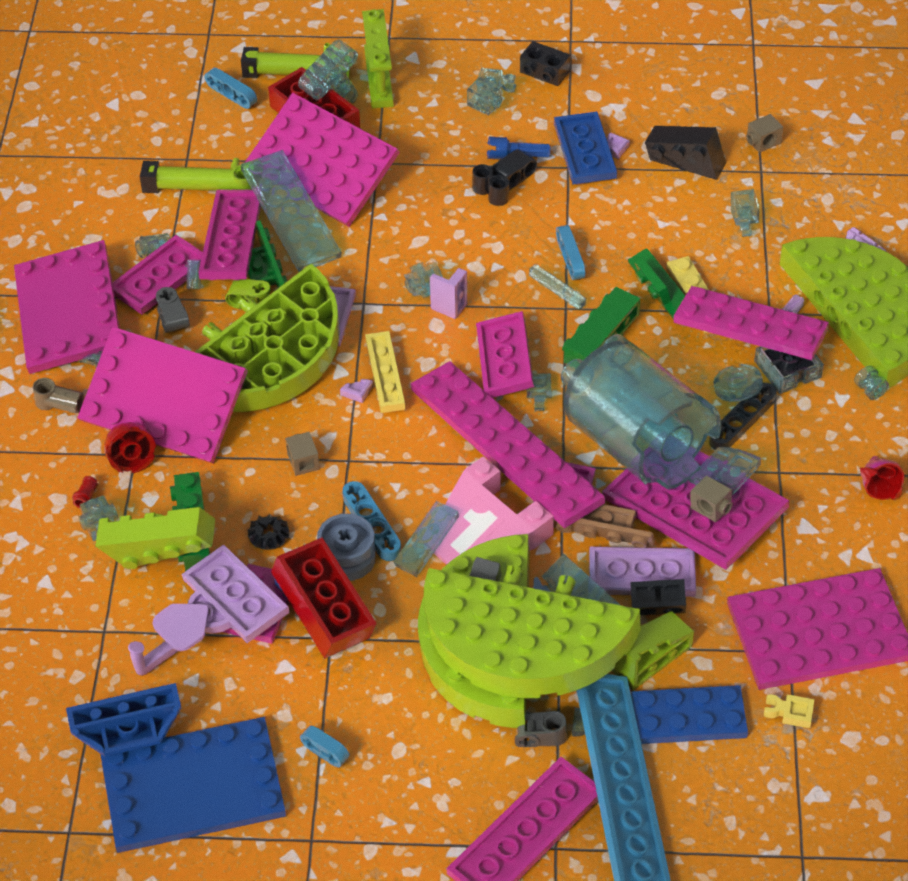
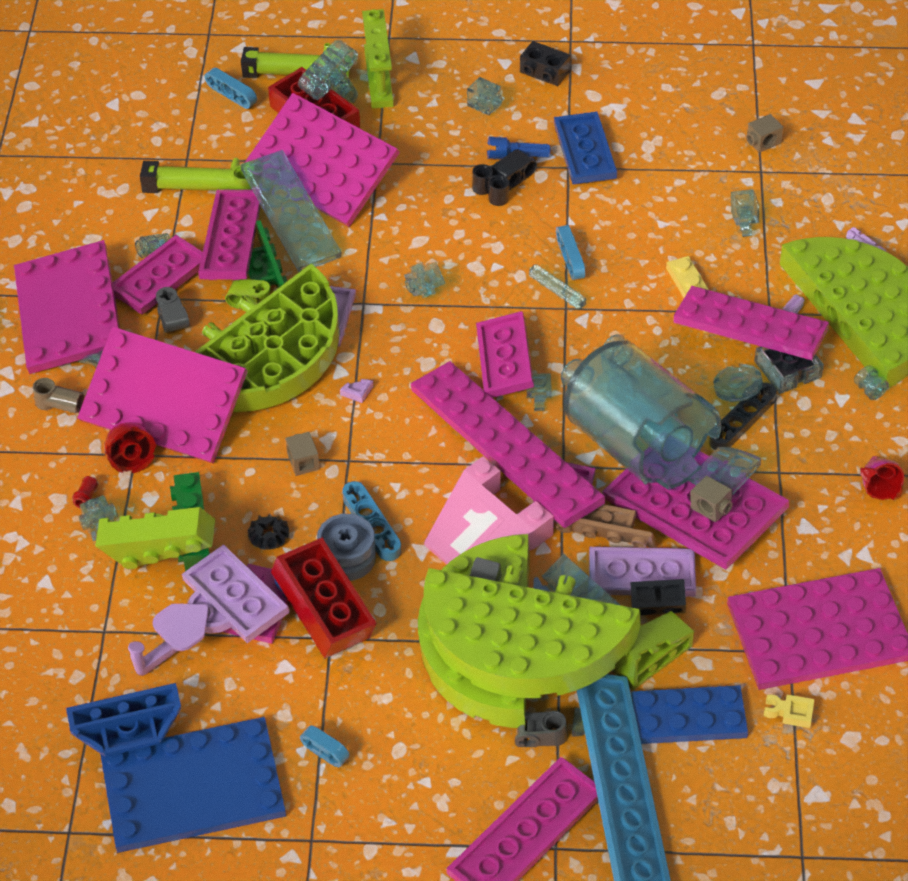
(192, 274): clear light blue pin -> none
(385, 372): light yellow plate -> none
(426, 538): clear light blue plate -> none
(450, 295): lavender panel -> none
(497, 77): clear light blue plate -> none
(610, 318): green brick -> none
(617, 145): lavender tile -> none
(657, 281): green bracket -> none
(687, 149): black wedge -> none

